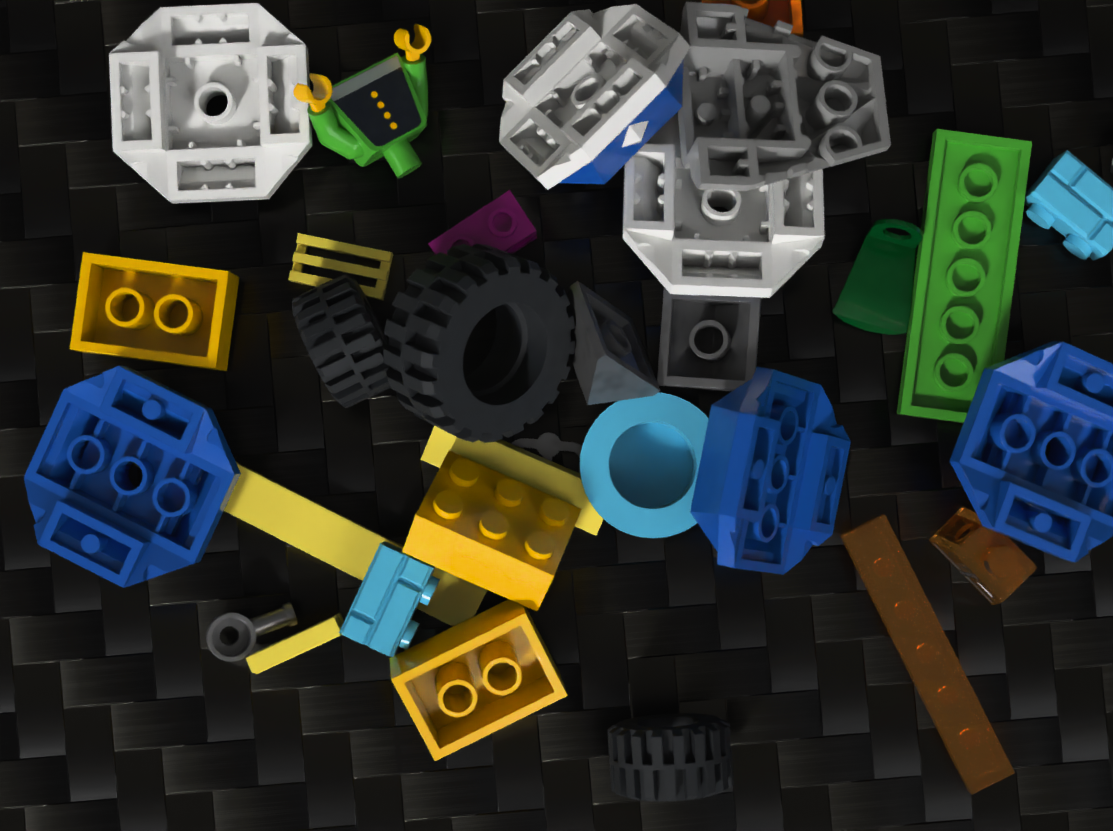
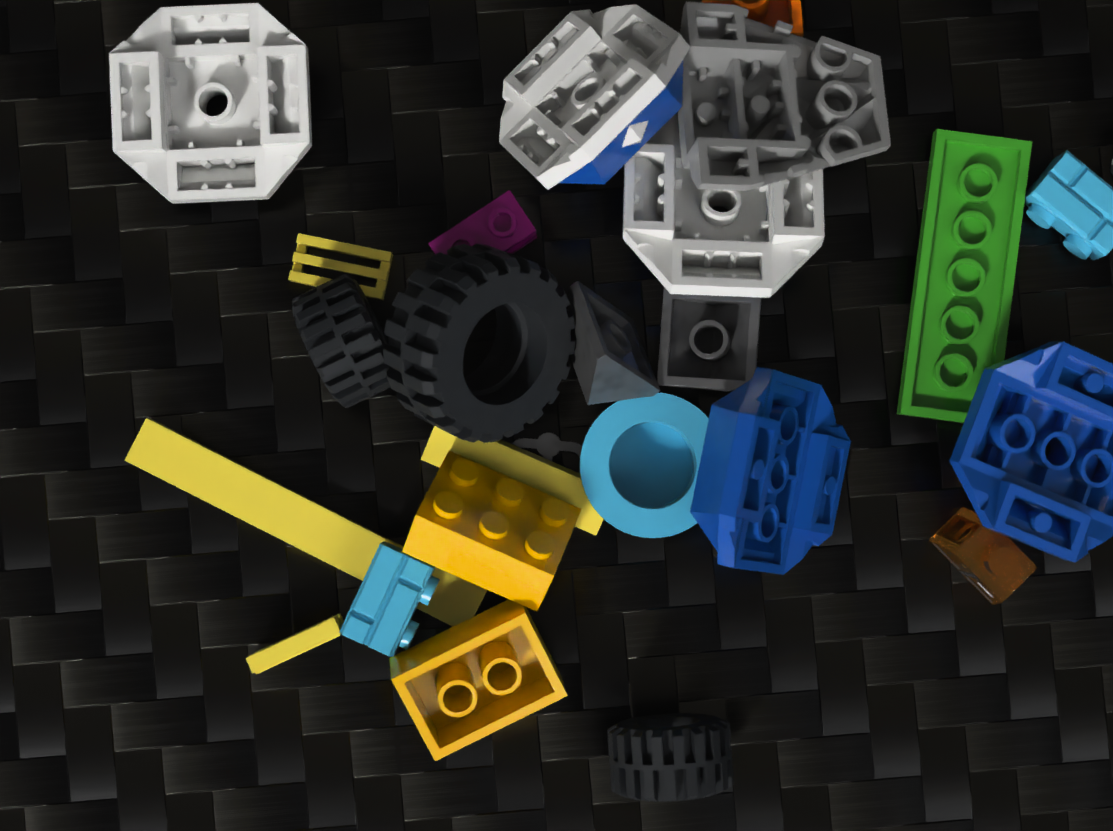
(83, 484): blue piece -> none
(154, 311): yellow brick -> none
(246, 631): flat silver bar -> none
(376, 108): torso -> none
(881, 280): dark green piece -> none
(927, 654): clear orange tile -> none

